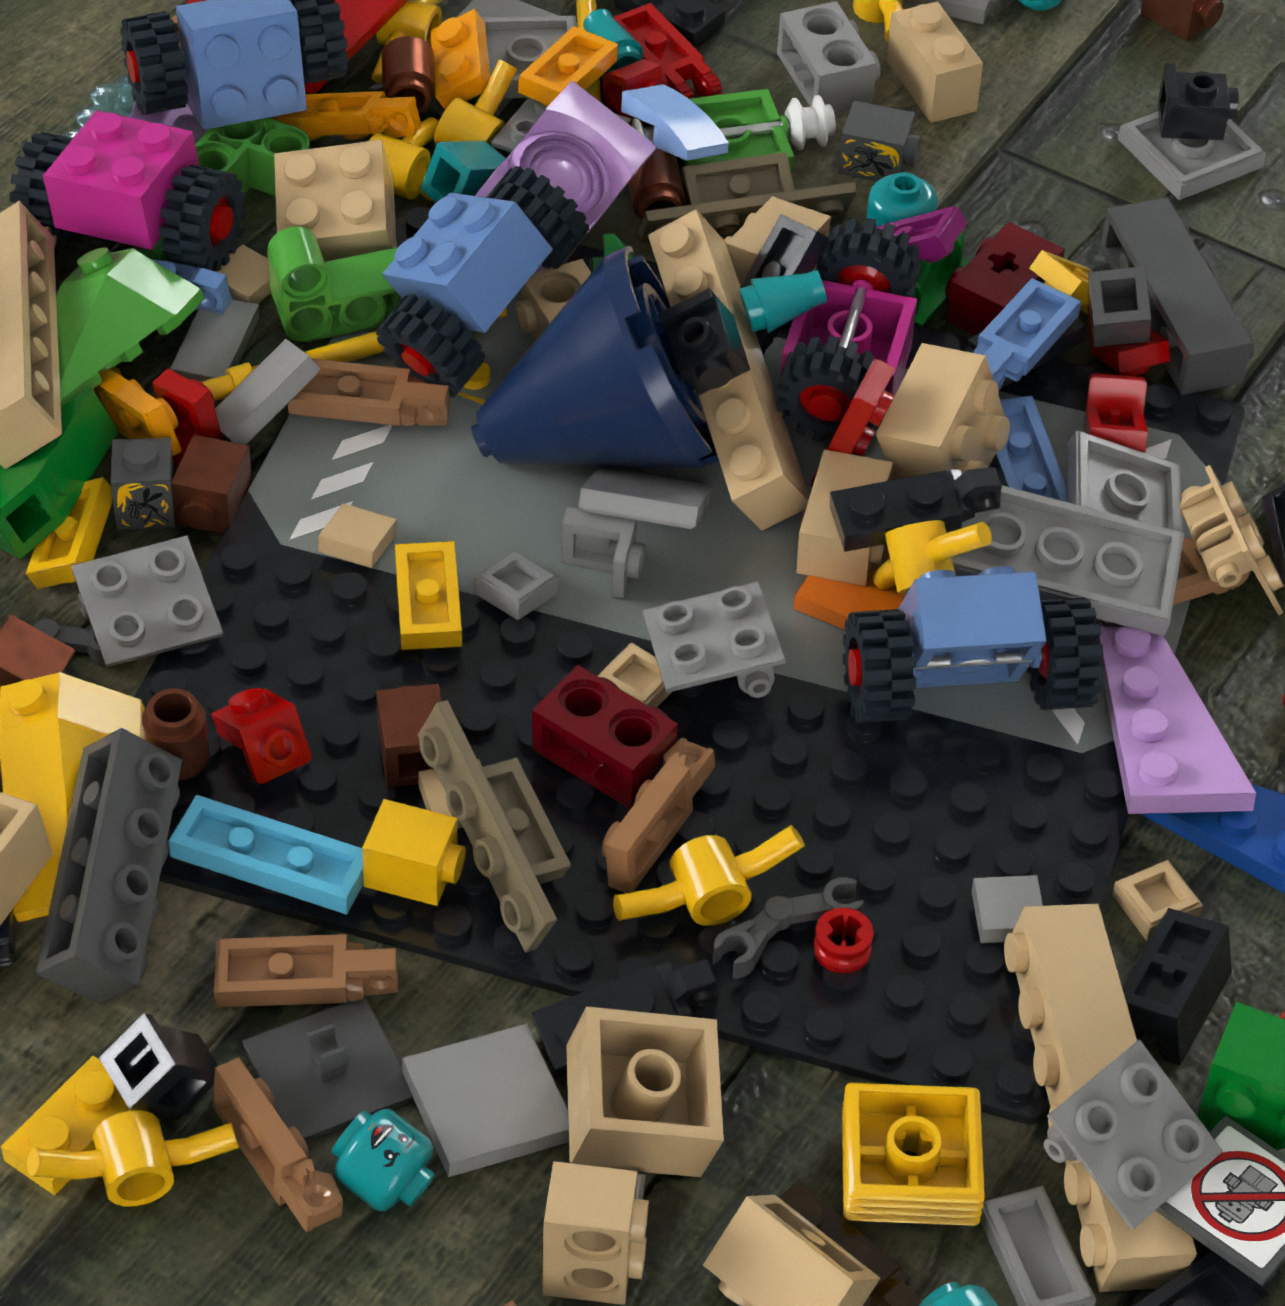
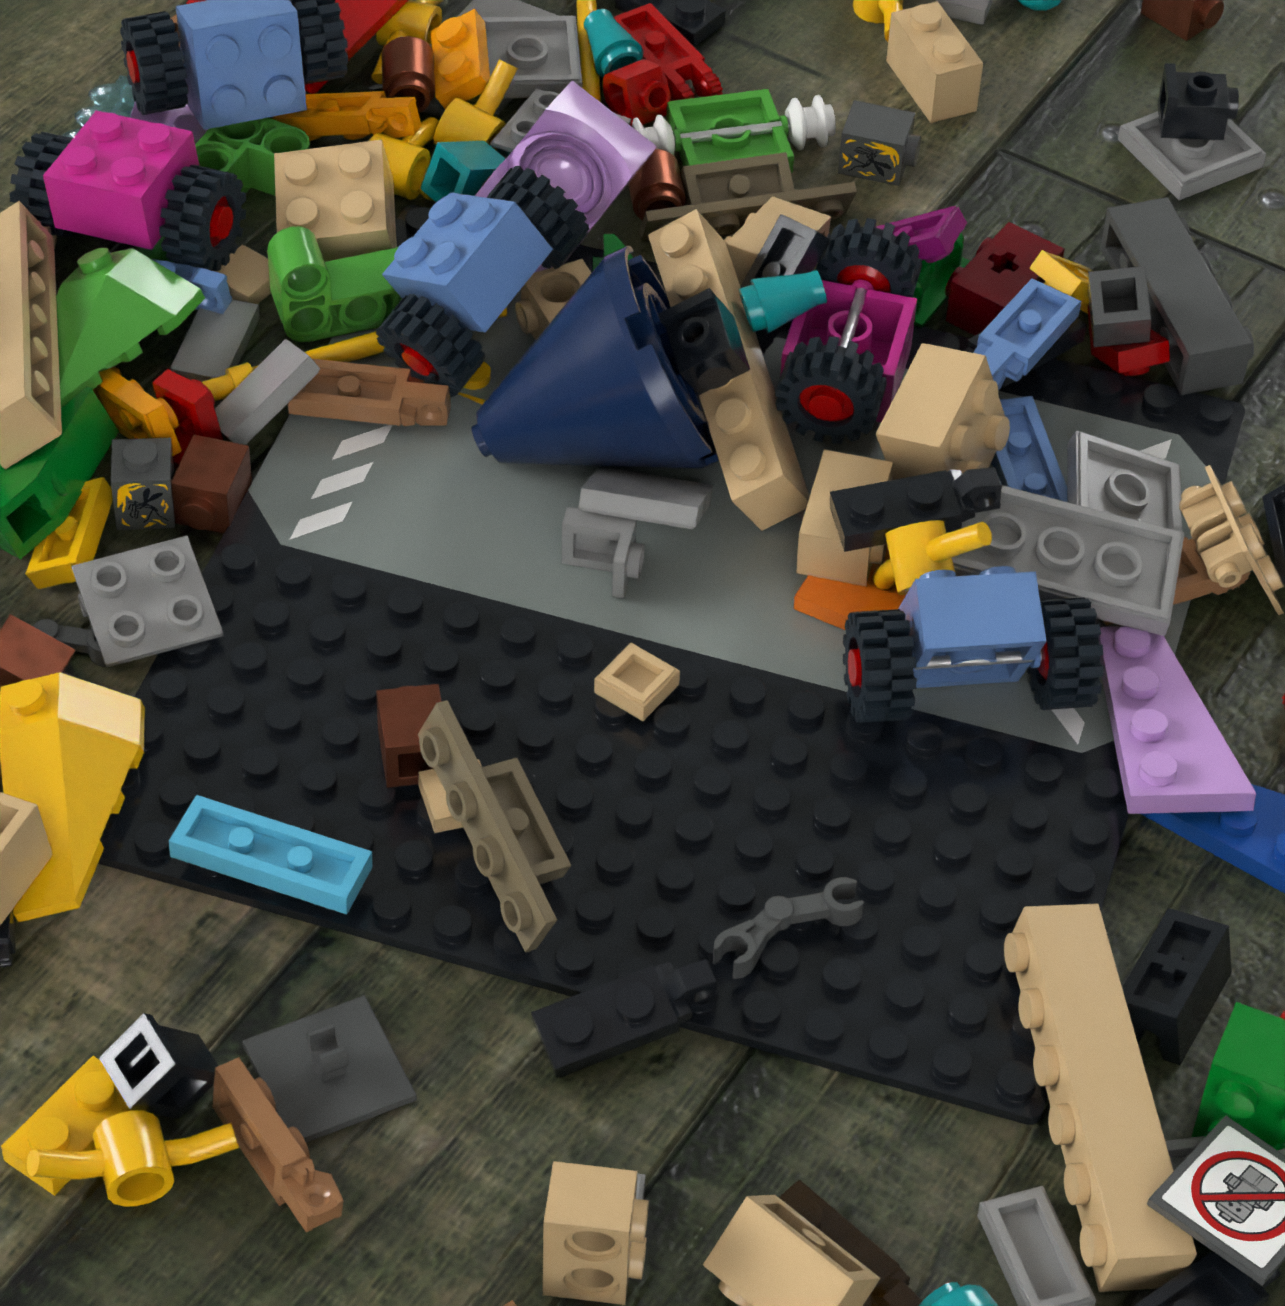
(110, 867): dark grey brick -> none
(178, 726): copper brick -> none
(266, 732): red bracket -> none
(300, 971): medium nougat hinge -> none
(357, 535): tan tile -> none
(383, 1159): teal head -> none
(412, 852): yellow brick -> none
(428, 595): yellow plate -> none
(487, 1099): light grey tile -> none
(516, 585): light grey tile -> none
(574, 57): light orange plate -> none
(602, 734): dark red brick -> none
(644, 1092): tan brick -> none
(656, 815): medium nougat hinge -> none
(677, 121): light blue slope -> none
(709, 879): yellow piece -> none
(716, 639): light grey hinge -> none
(827, 56): light grey brick -> none
(843, 922): red bush -> none
(867, 406): red hinge -> none
(900, 198): teal head -> none
(934, 1186): yellow brick -> none
(1000, 903): light grey tile -> none
(1117, 410): red bracket -> none
(1131, 1134): light grey hinge -> none
(1150, 893): tan tile -> none

